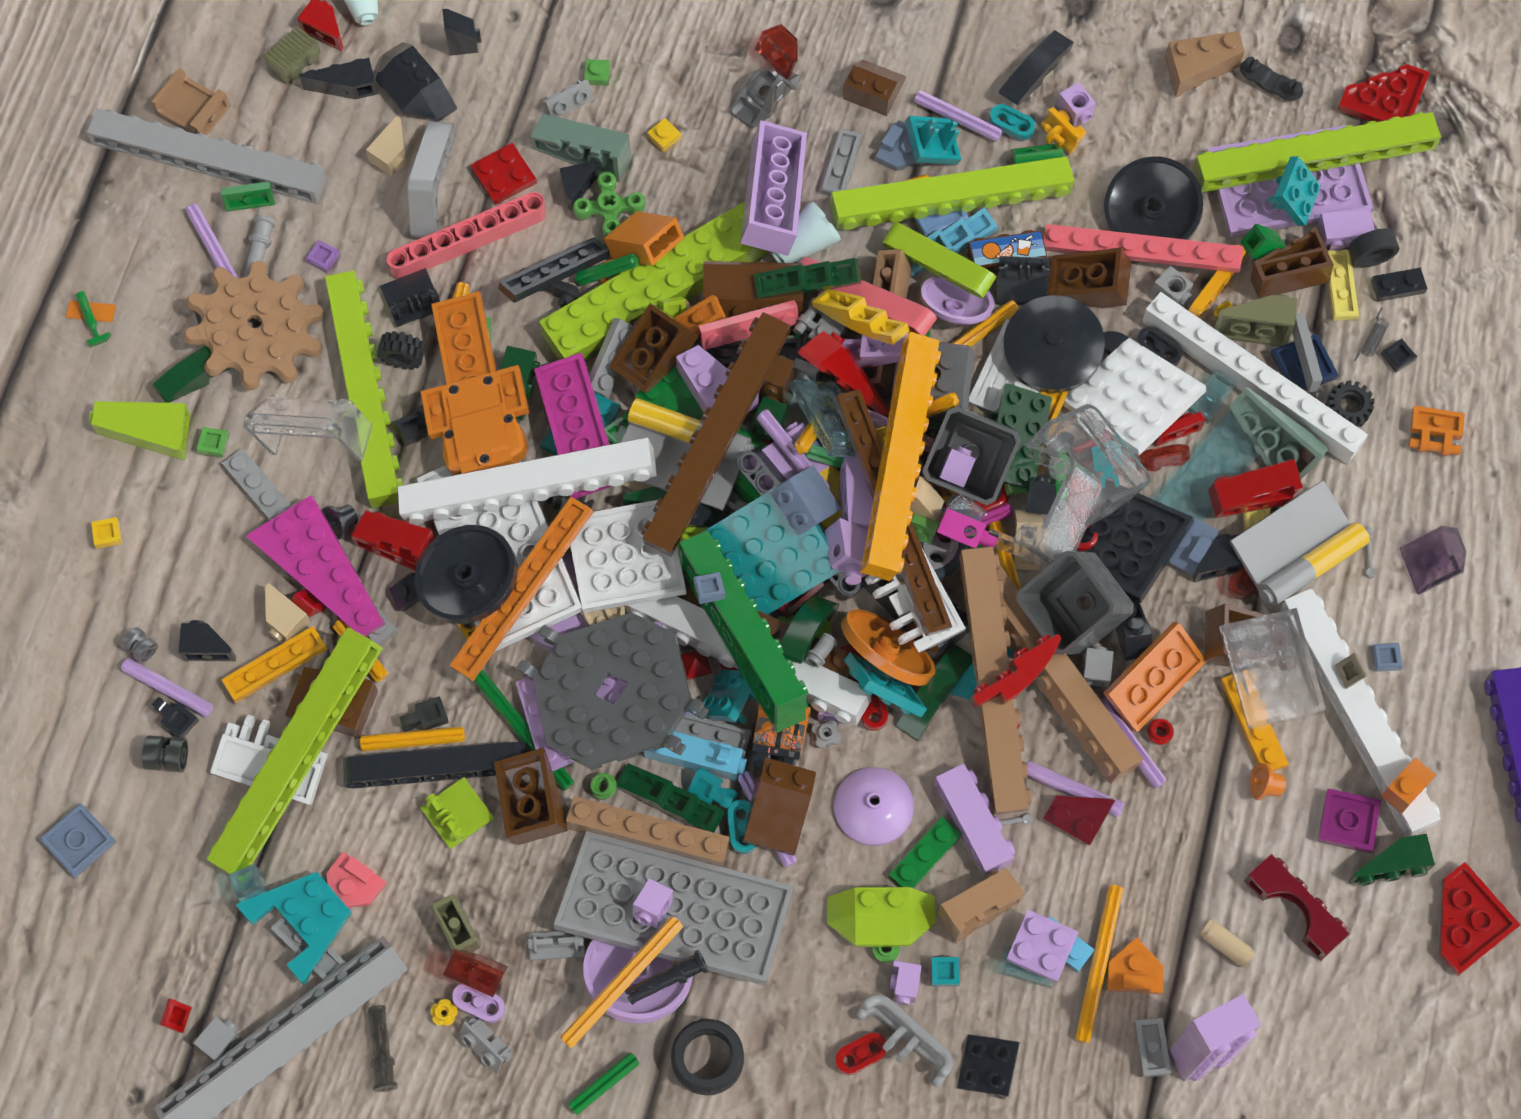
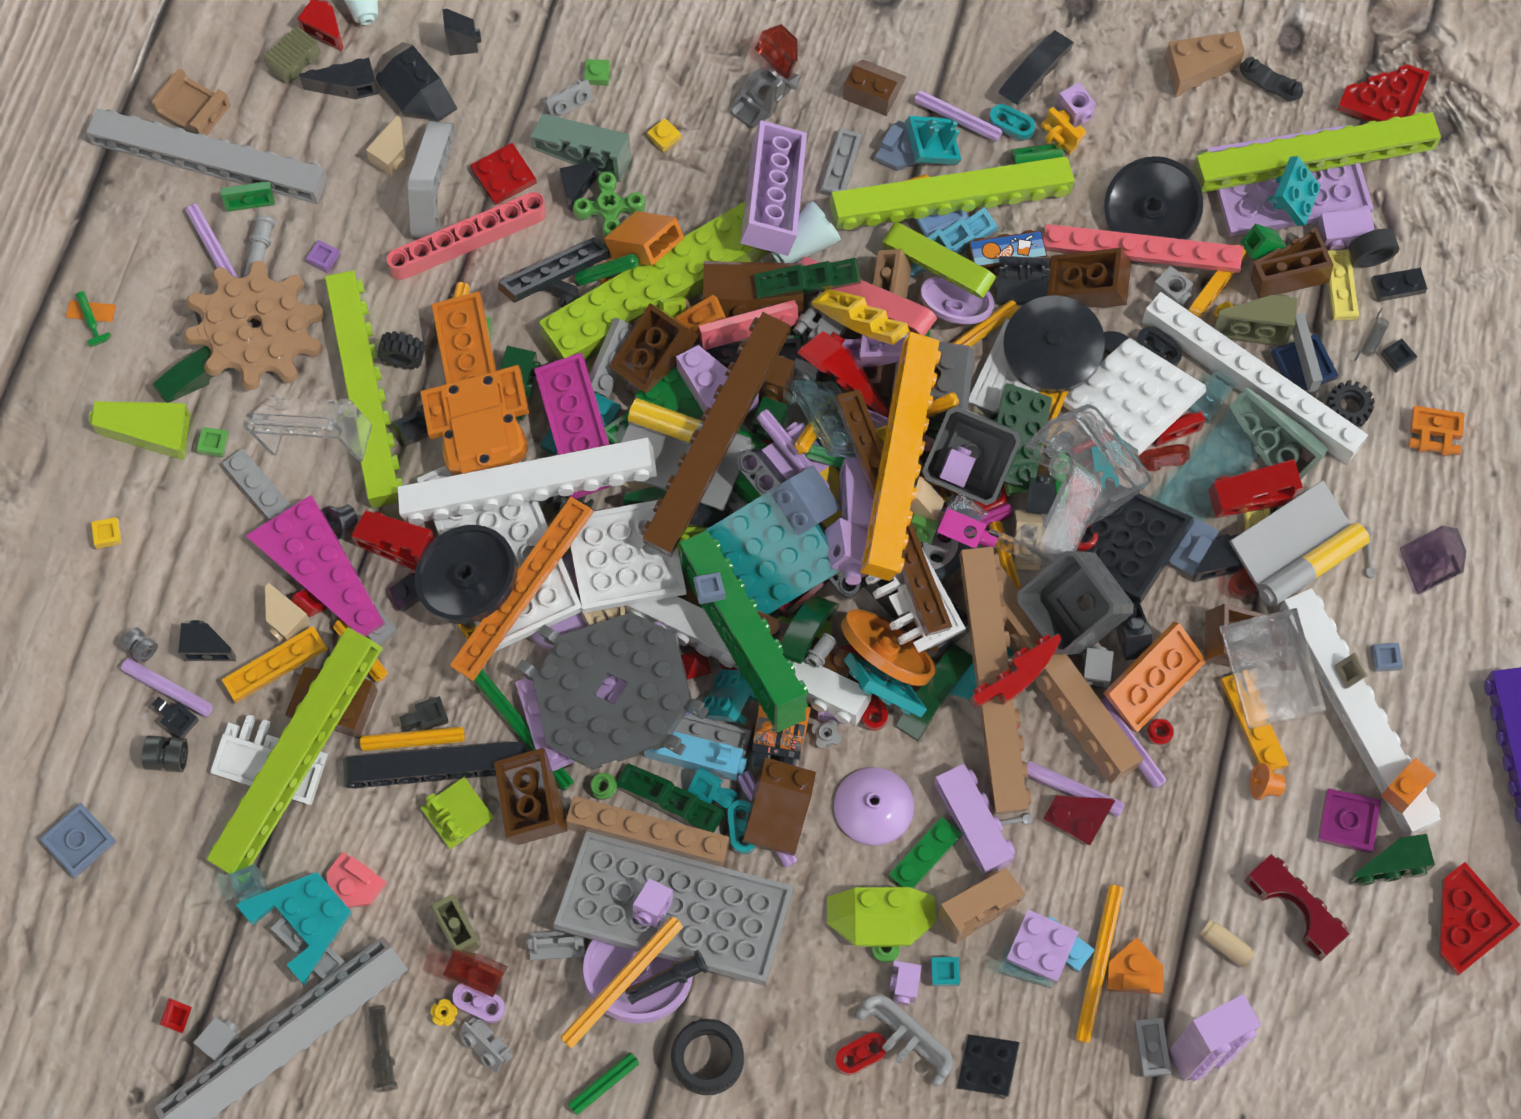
(410, 297): black hinge -> none

